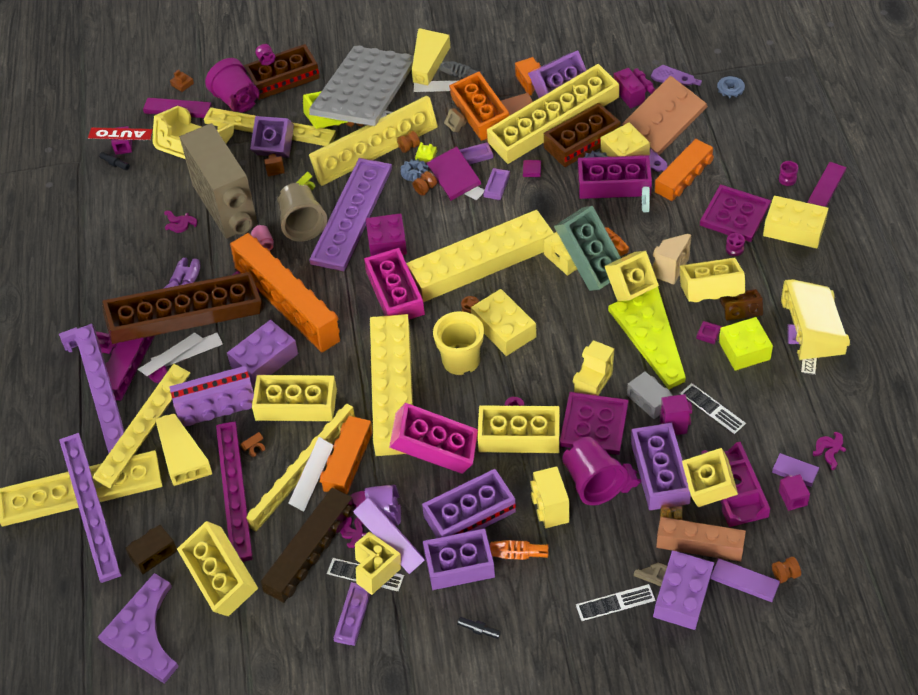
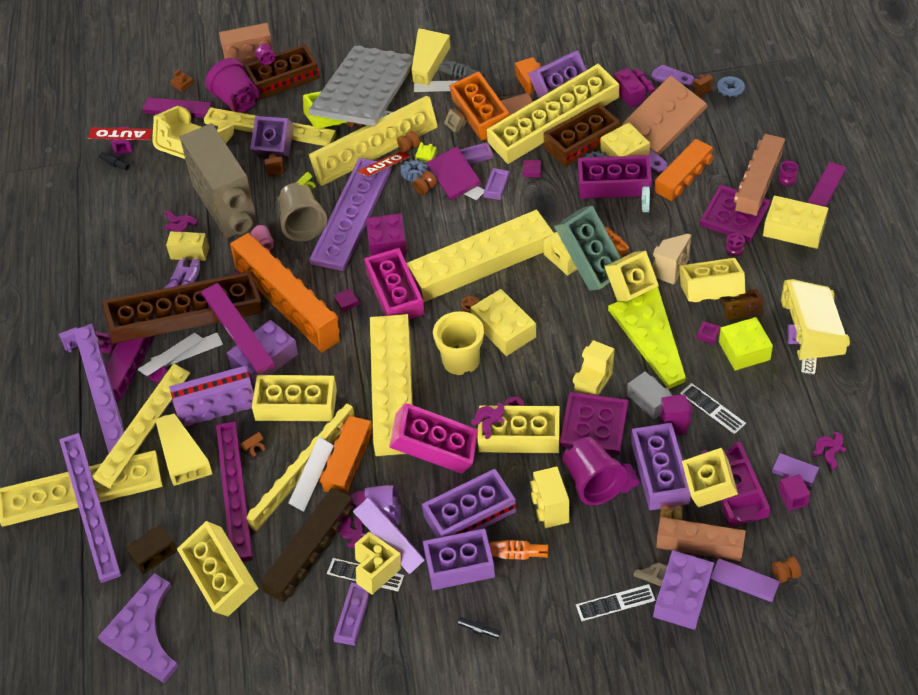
(187, 245): none -> light yellow brick
(237, 328): none -> magenta tile
(242, 42): none -> nougat brick
(346, 300): none -> magenta tile
(384, 163): none -> red sticker
(493, 415): none -> magenta piece
(703, 85): none -> dark orange tile
(759, 174): none -> nougat brick

